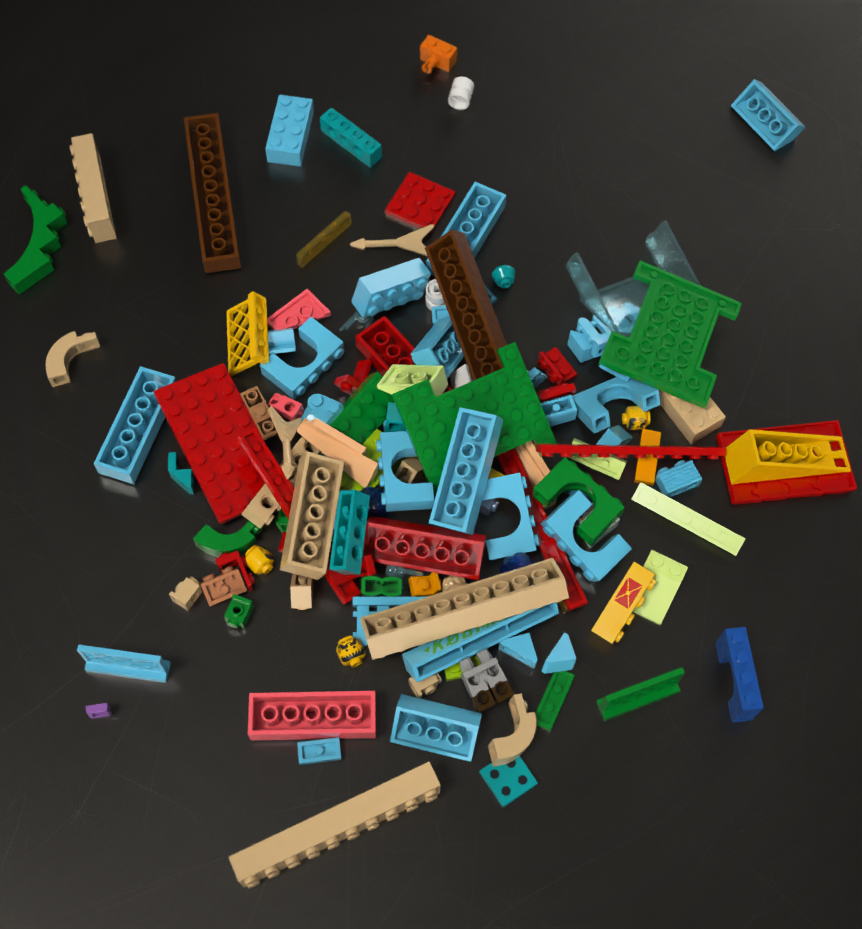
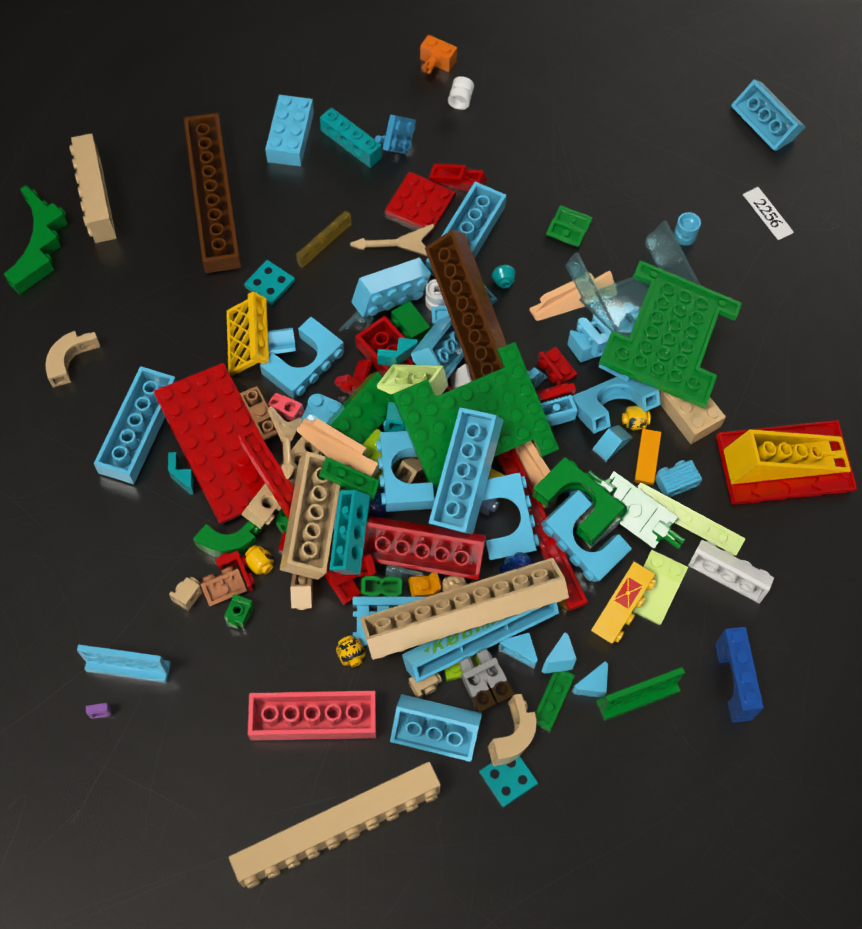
(269, 282): none -> teal tile
(298, 312): coral wing -> none
(319, 751): medium azure plate -> none
(348, 477): none -> green tile
(398, 134): none -> dark azure plate
(403, 352): none -> teal slope
(409, 322): none -> green brick
(457, 176): none -> red slope
(565, 298): none -> light nougat wedge
(569, 226): none -> green slope
(593, 684): none -> medium azure slope
(610, 466): yellowish green plate -> none
(623, 450): red plate -> none
(641, 513): none -> plate
(687, 228): none -> medium azure wheel
(731, 571): none -> white slope
(768, 213): none -> white sticker

